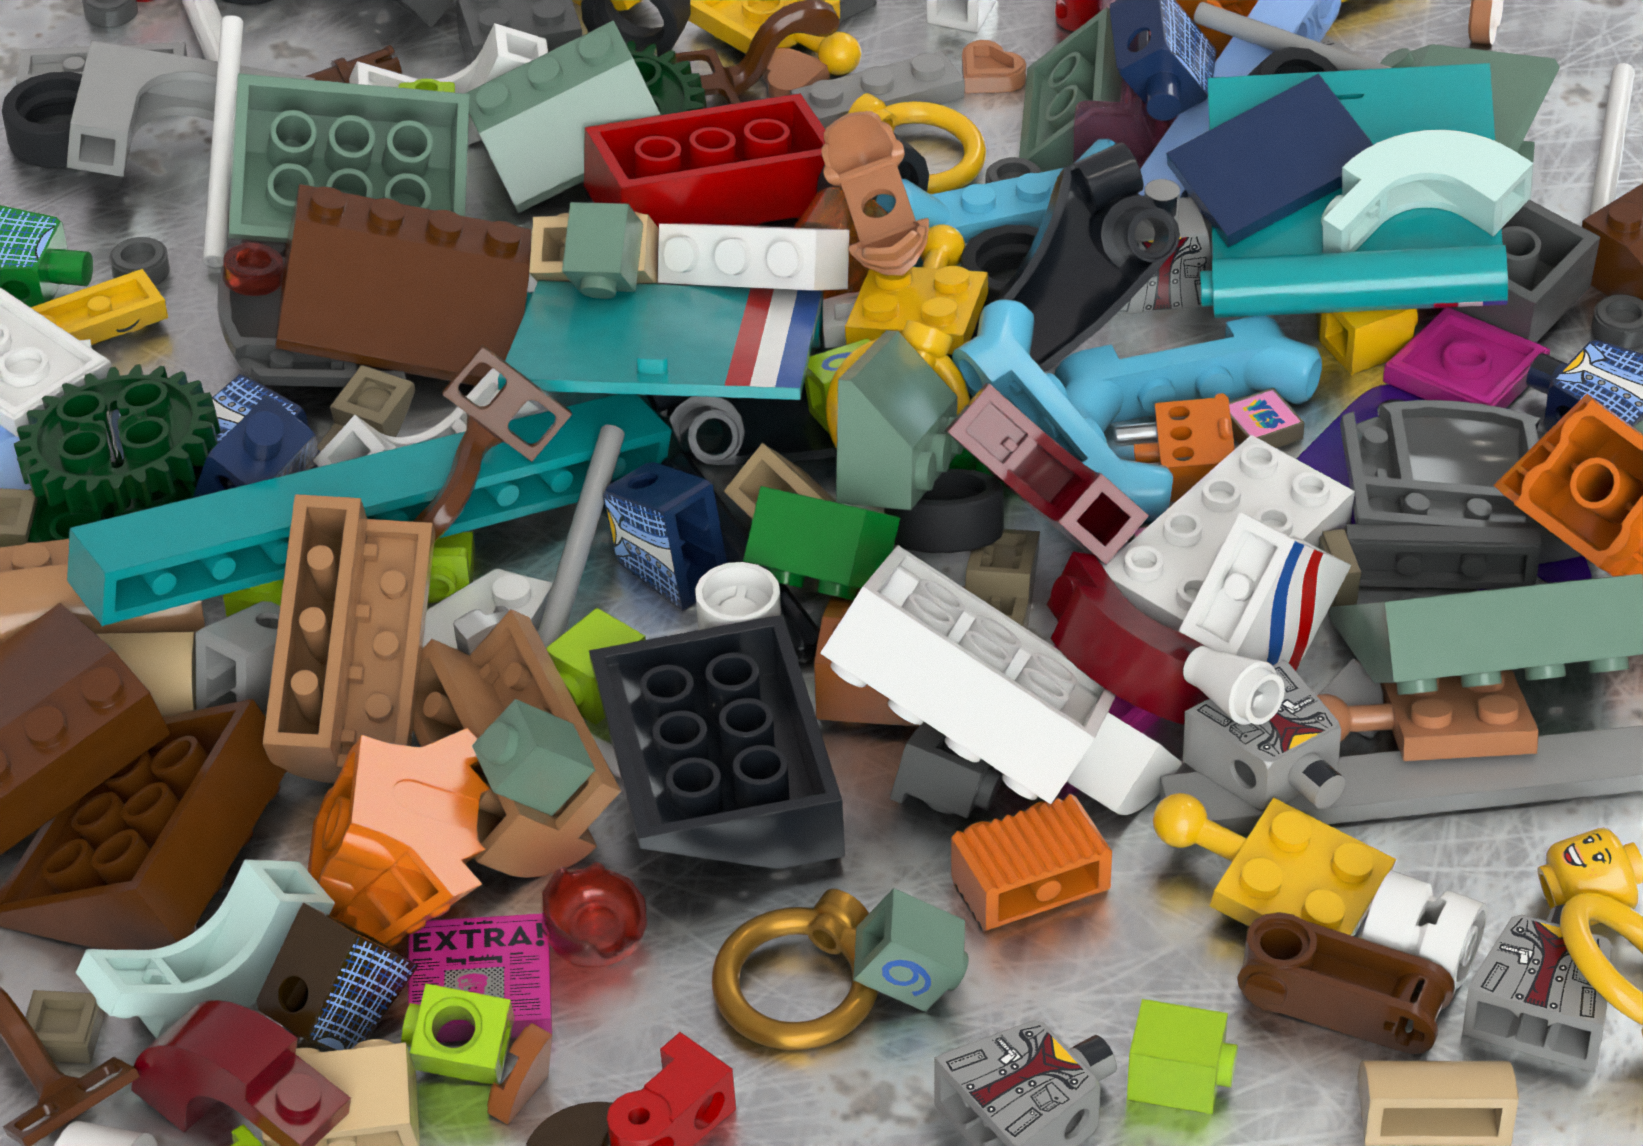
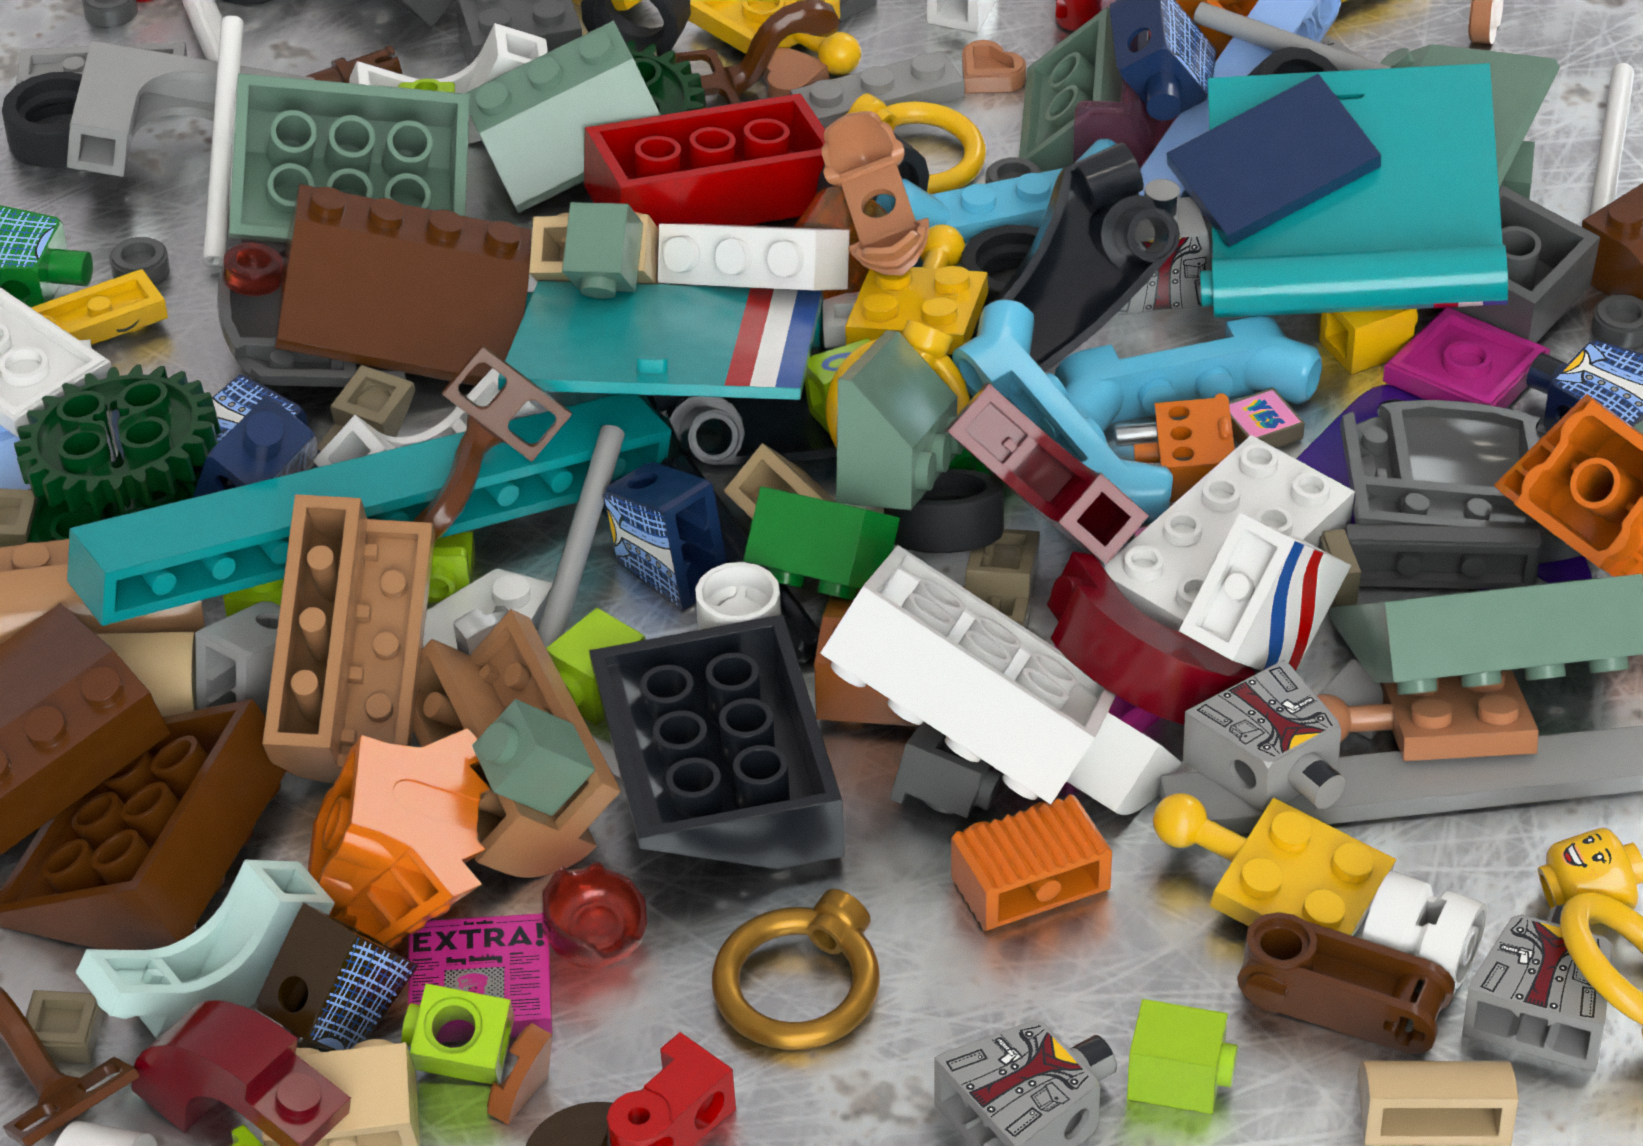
(910, 950): sand green brick -> none
(1238, 685): white cone -> none
(1426, 171): light aqua arch -> none

